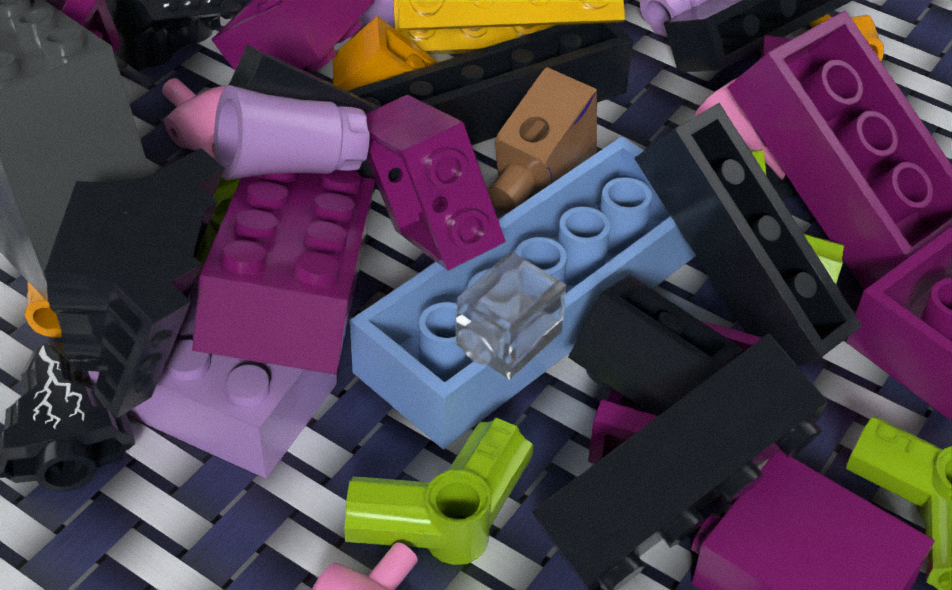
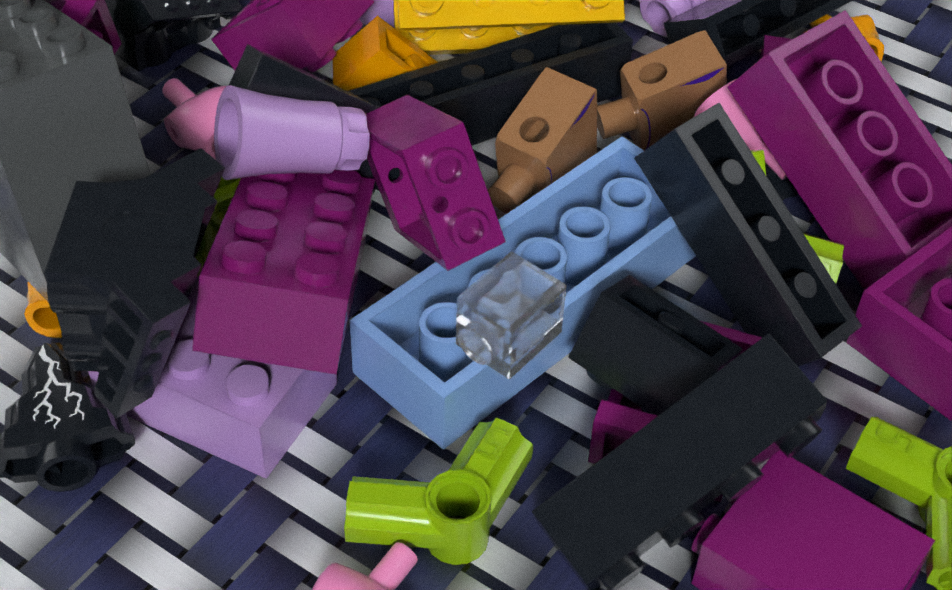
(663, 90): none -> medium nougat torso

